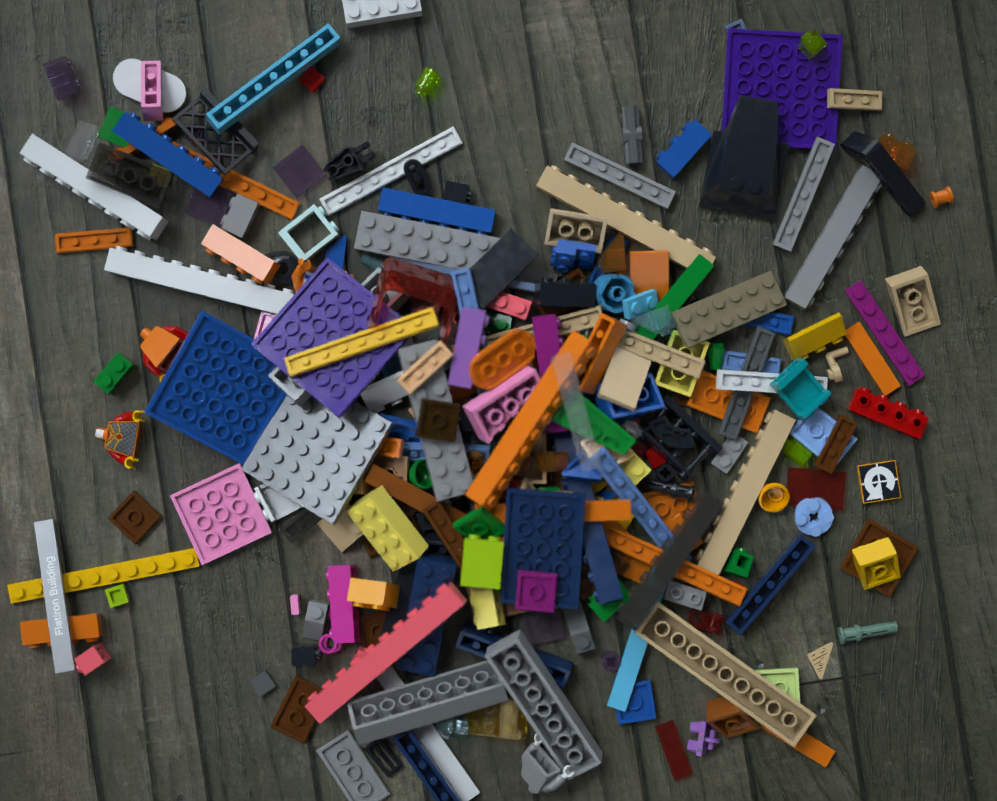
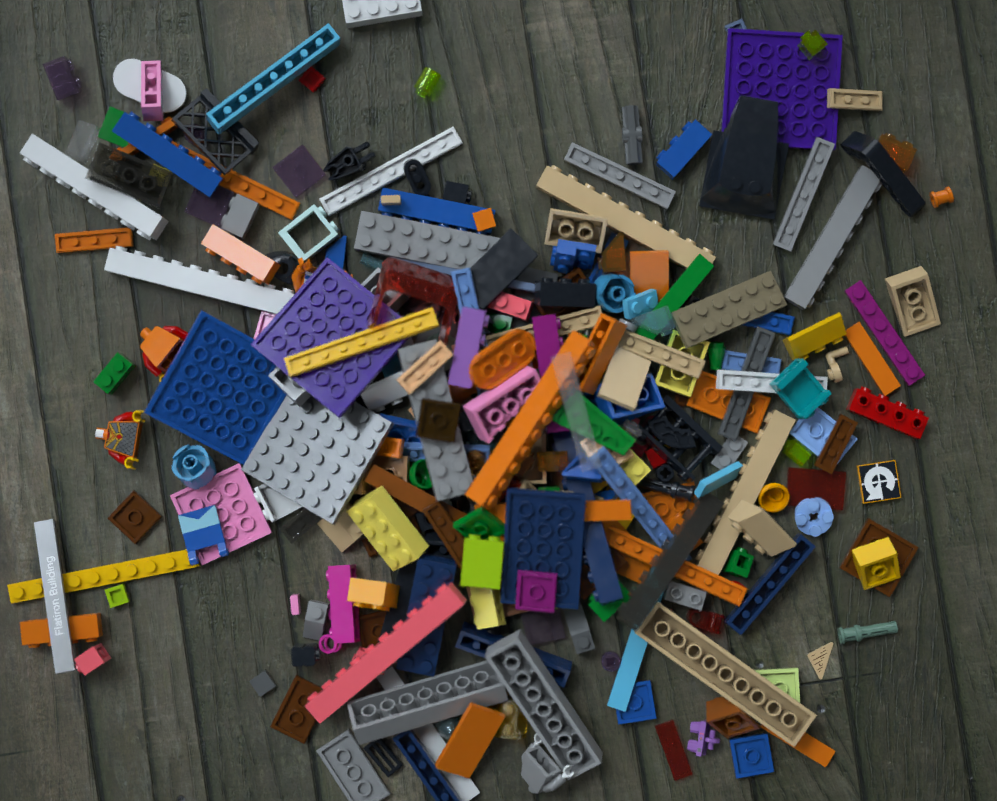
(193, 466): none -> dark azure brick
(201, 530): none -> blue flag
(390, 200): none -> tan tile
(469, 740): none -> orange tile
(484, 220): none -> orange tile
(718, 479): none -> medium azure tile
(751, 755): none -> blue plate
(760, 529): none -> tan slope

